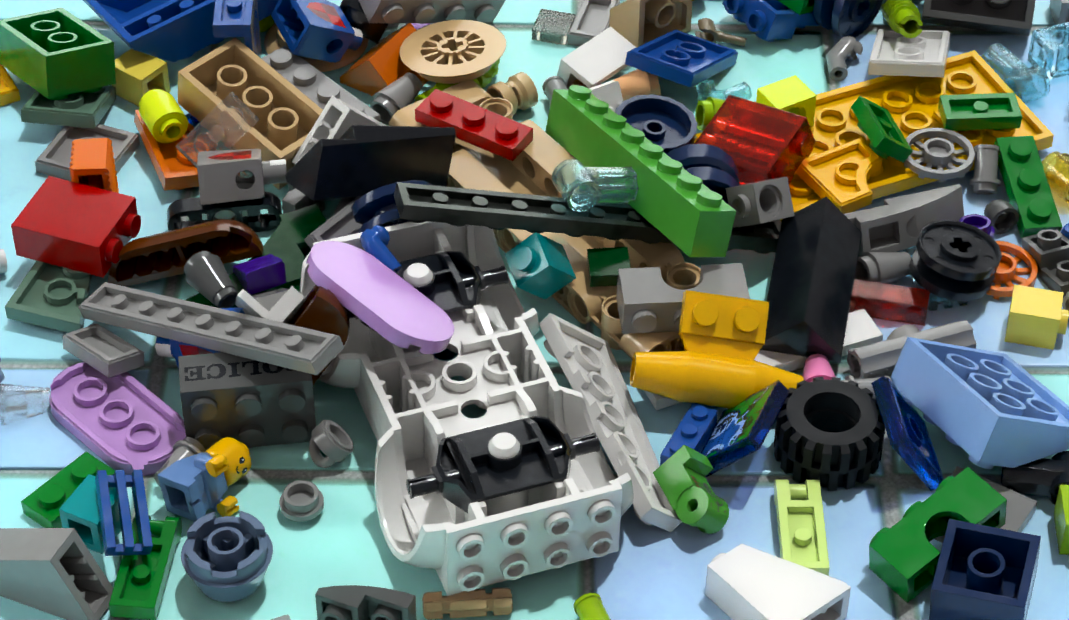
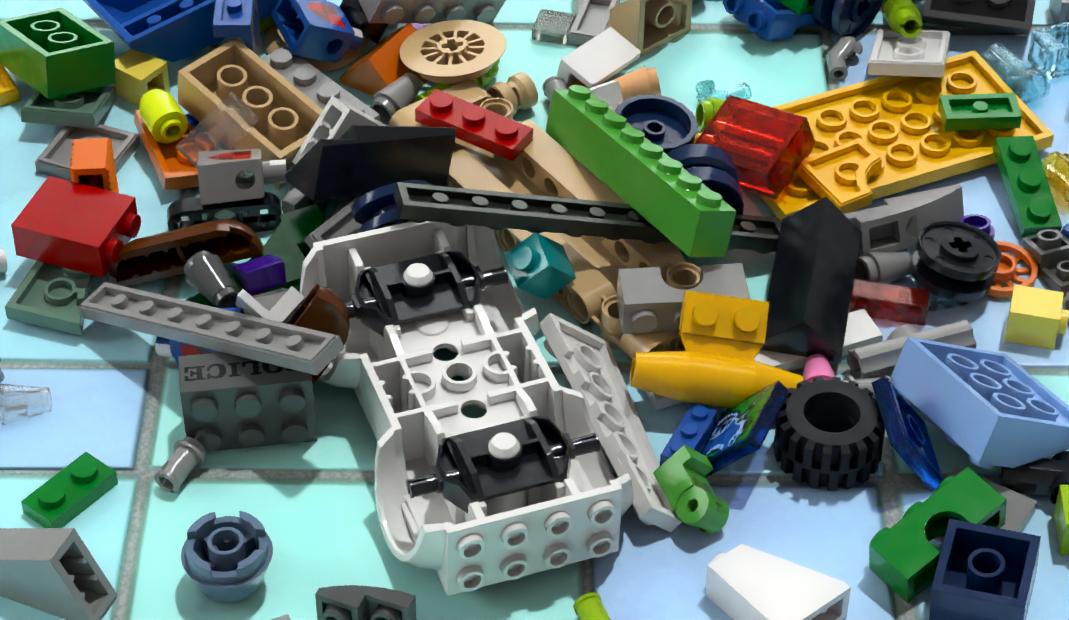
(82, 513): teal brick -> none
(103, 350): light grey tile -> none
(116, 418): lavender tile -> none
(121, 483): blue tile -> none
(144, 577): green plate -> none
(202, 479): medium blue piece -> none
(301, 501): light grey plate -> none
(332, 441): light grey tile -> none
(375, 243): blue arm -> none
(379, 297): lavender tile -> none
(467, 604): tan axle -> none
(587, 186): clear light blue piece -> none
(604, 265): dark green tile -> none
(681, 58): blue tile -> none
(711, 34): dark tan hand -> none
(760, 201): light grey brick -> none
(789, 96): neon yellow brick -> none
(801, 524): yellowish green plate -> none
(881, 130): green plate -> none
(939, 154): light grey wheel -> none
(985, 169): light grey pin -> none
(1002, 215): dark grey hinge -> none

